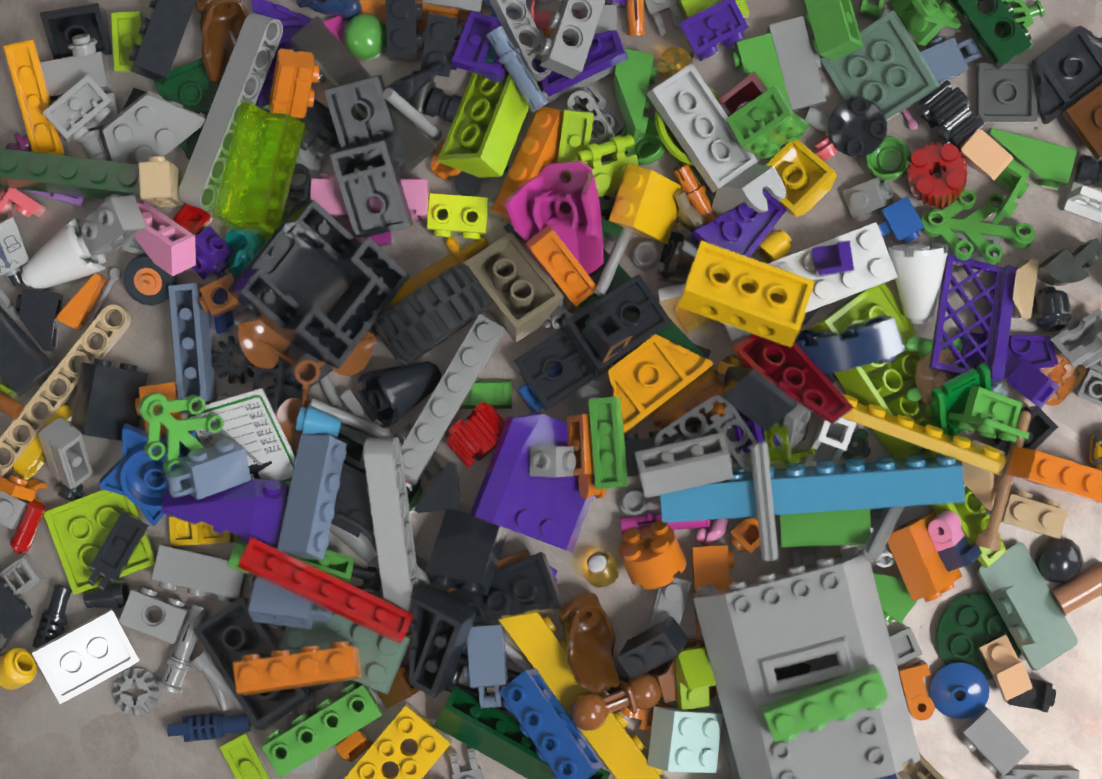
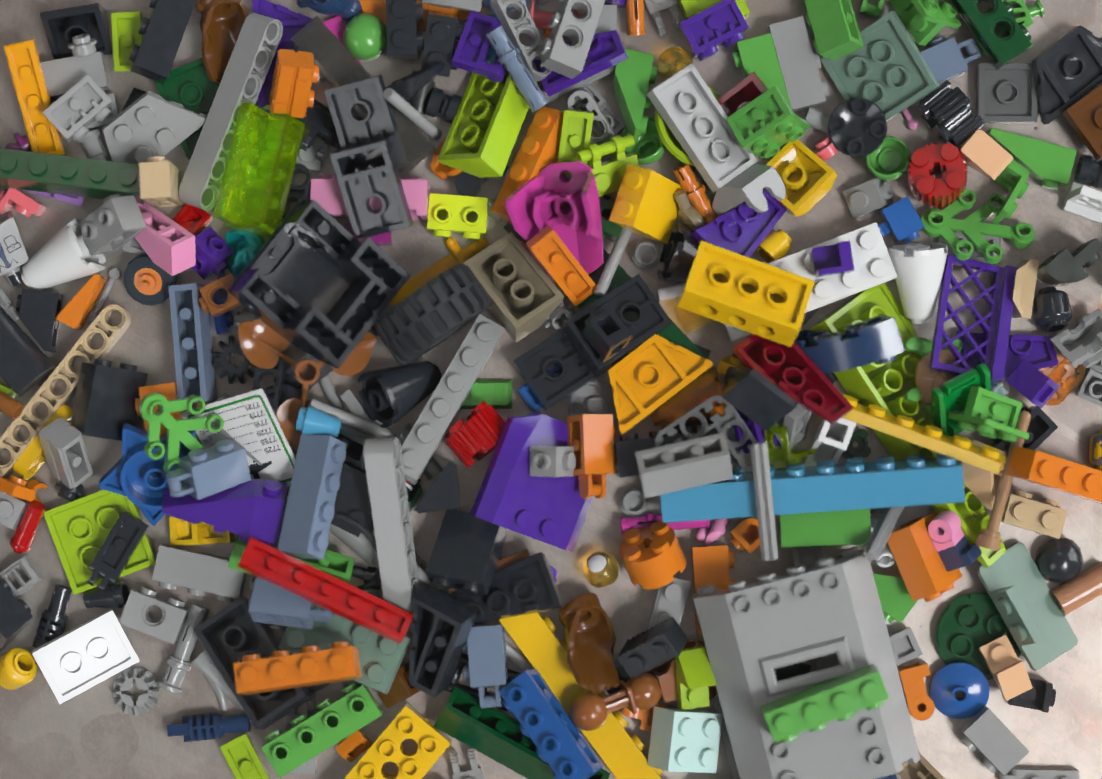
(608, 443): bright green plate -> none

